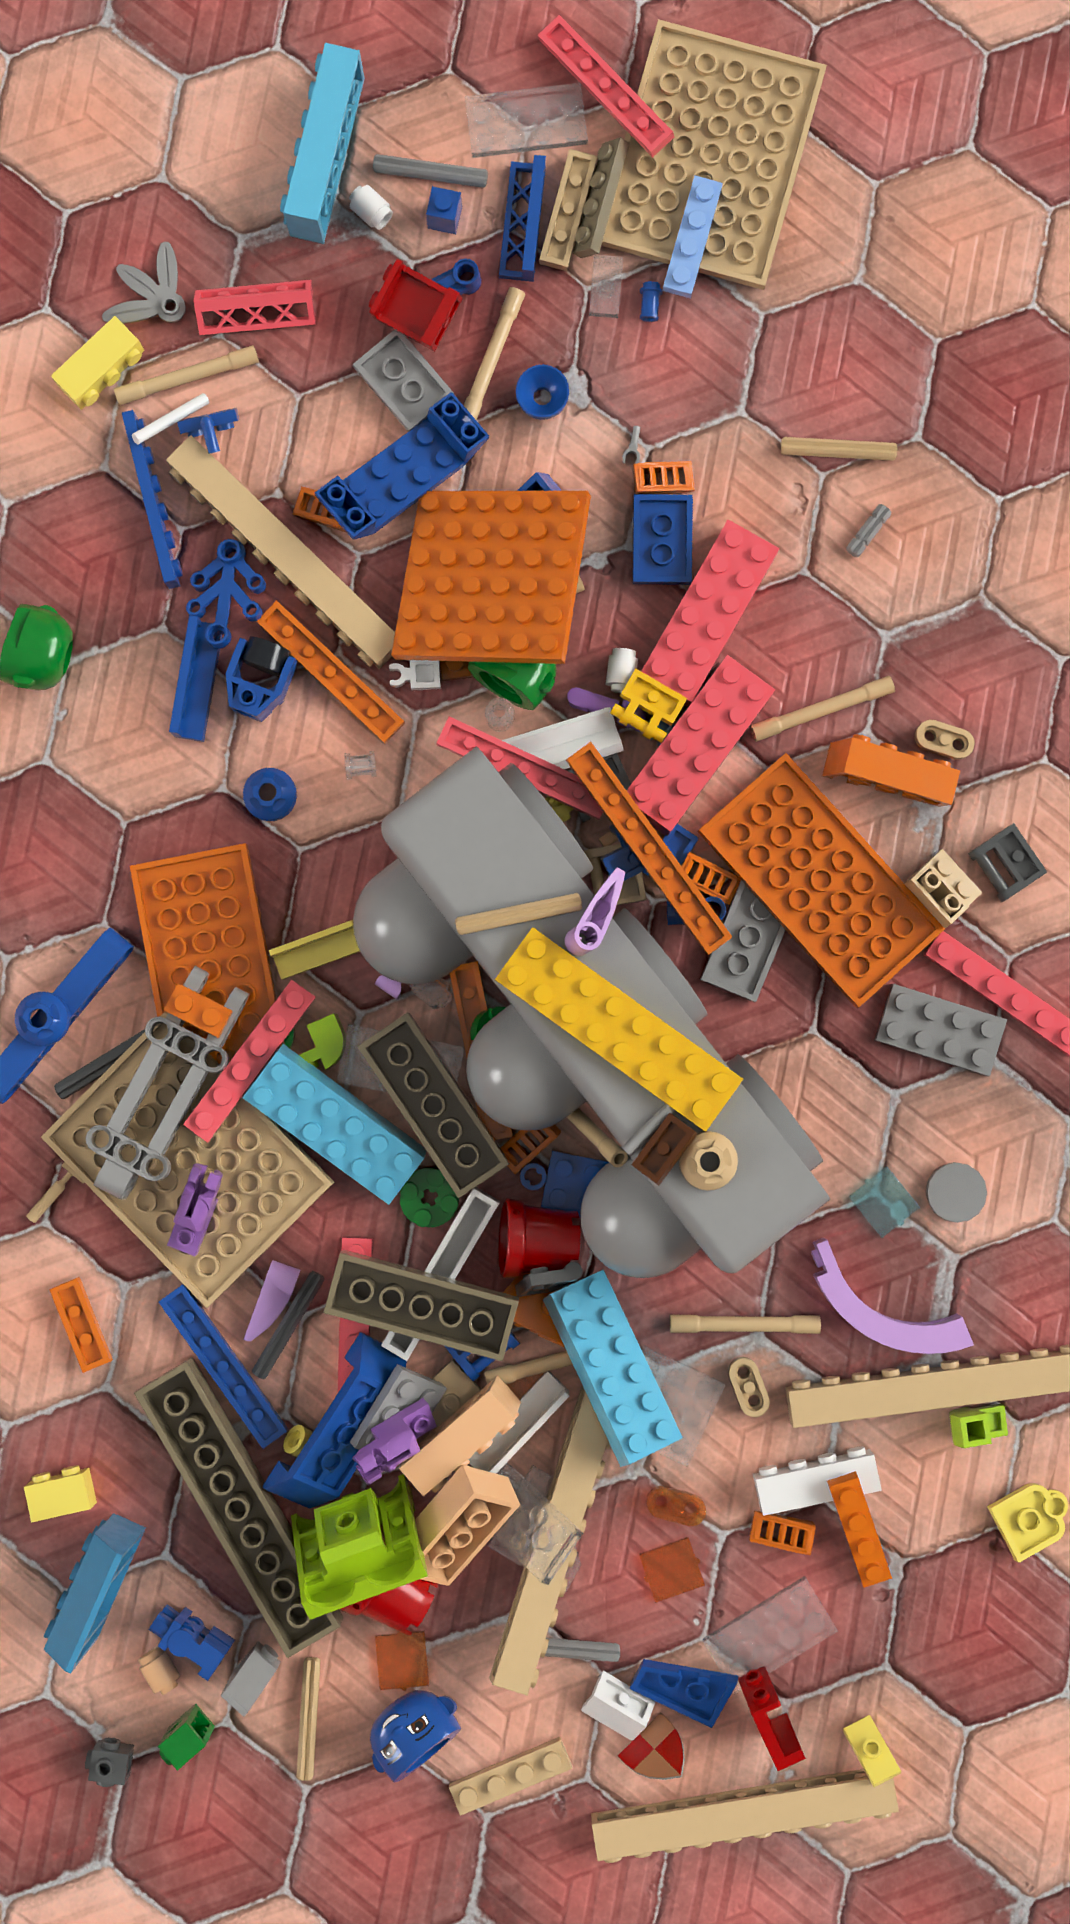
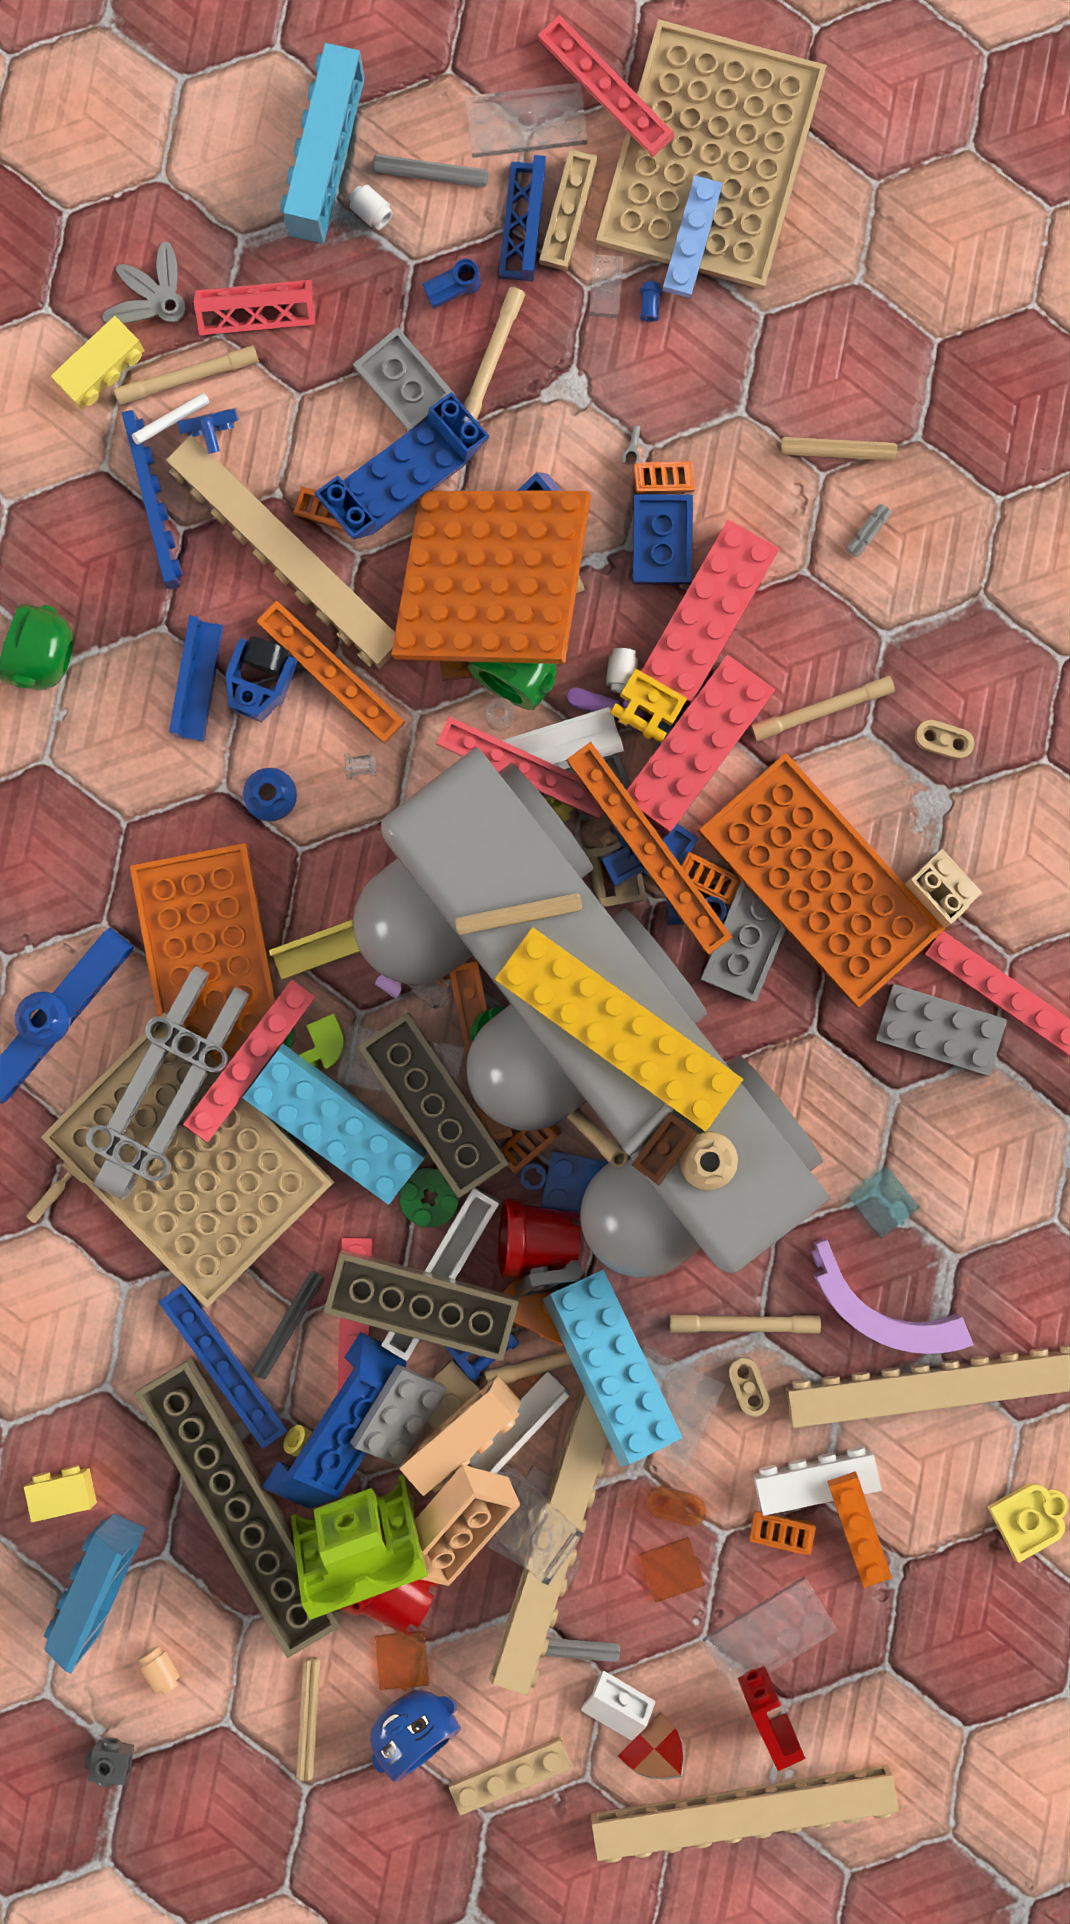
(81, 1324): orange plate -> none
(92, 1070): dark grey axle -> none
(185, 1737): green brick -> none
(190, 1638): blue hips -> none
(195, 1210): medium lavender plate -> none
(198, 1010): orange plate -> none
(225, 589): blue plant -> none
(250, 1677): light grey slope -> none
(272, 1298): lavender piece -> none
(394, 1441): medium lavender plate -> none
(414, 305): red panel -> none
(421, 675): white plate -> none
(444, 210): blue brick -> none
(542, 378): blue piece -> none
(596, 916): lavender piece -> none
(600, 197): dark tan plate -> none
(685, 1689): blue wing -> none
(871, 1751): light yellow plate -> none
(892, 770): orange wedge -> none
(956, 1192): light grey tile -> none
(977, 1425): lime brick -> none
(1015, 856): dark grey plate -> none

